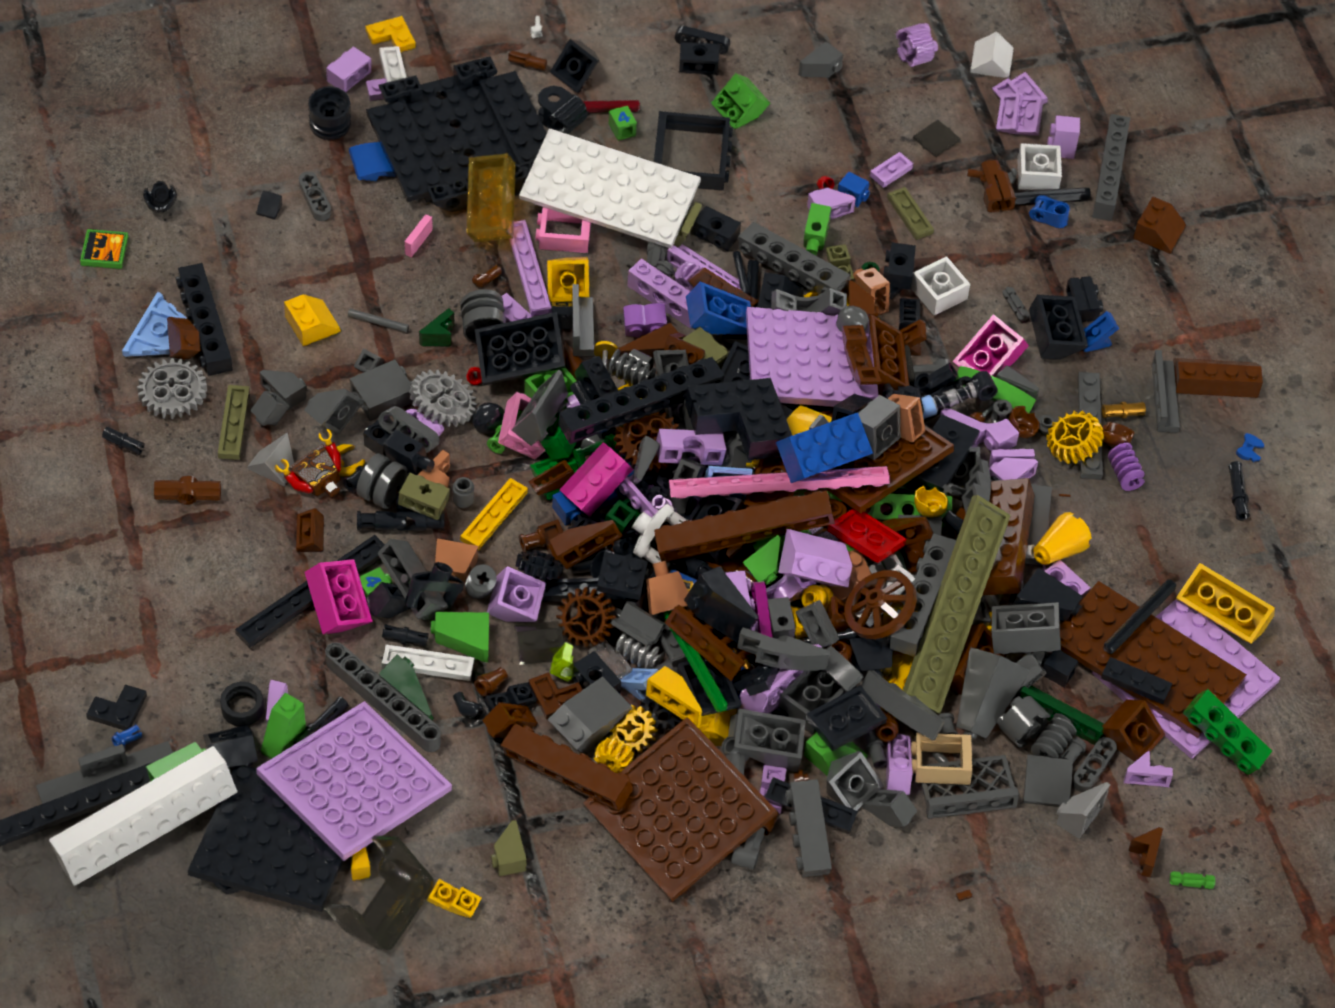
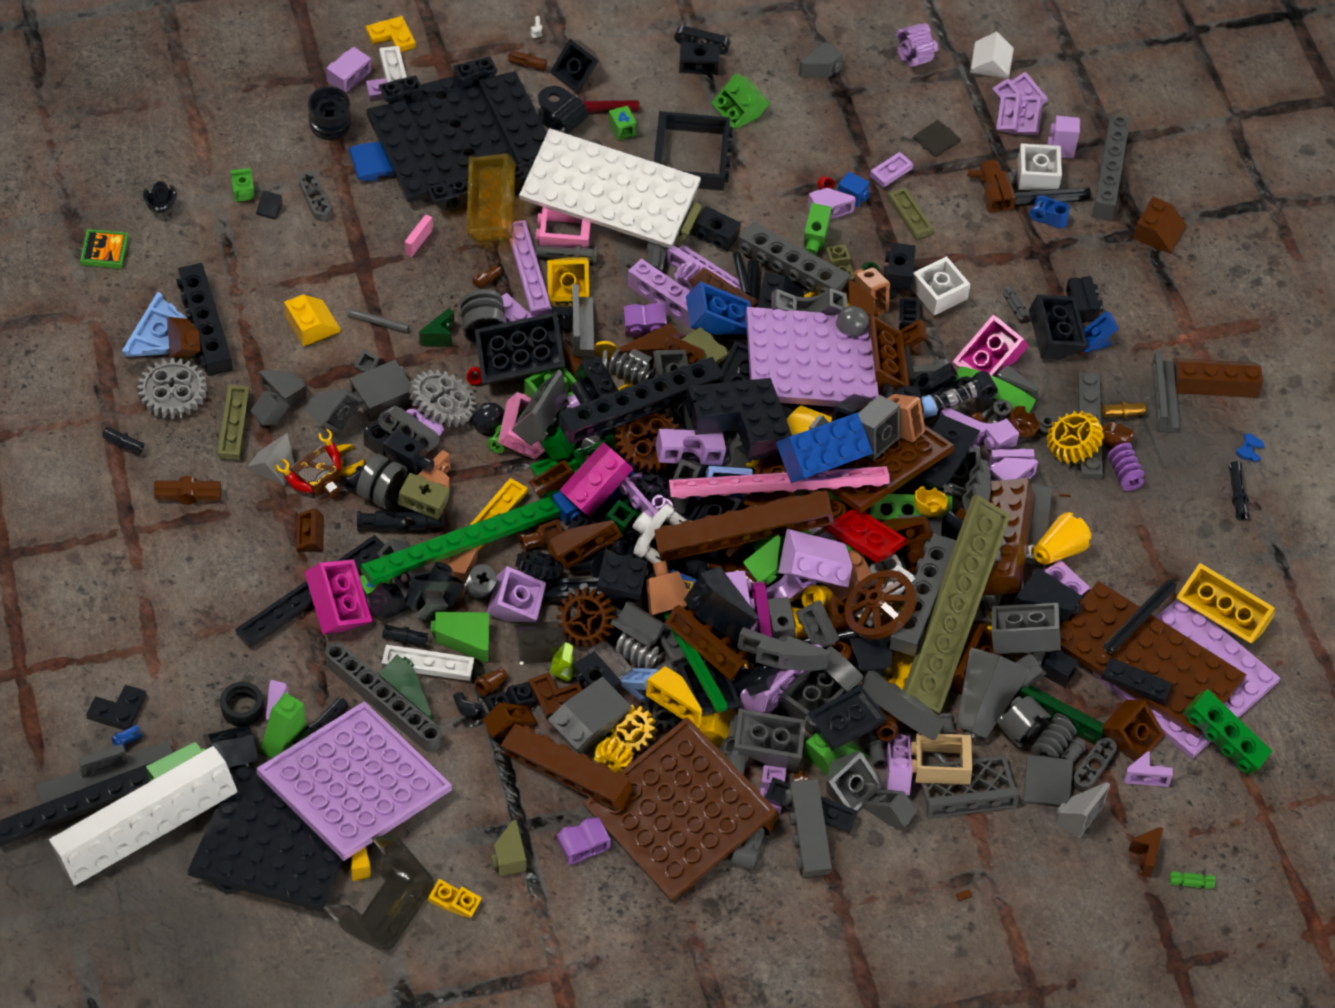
(242, 184): none -> bright green brick
(459, 541): none -> green plate
(463, 492): dark grey brick -> none
(564, 252): none -> dark grey pin
(583, 840): none -> medium lavender brick
(646, 453): dark grey slope -> none
(666, 268): dark grey plate -> none
(858, 356): reddish brown slope -> none

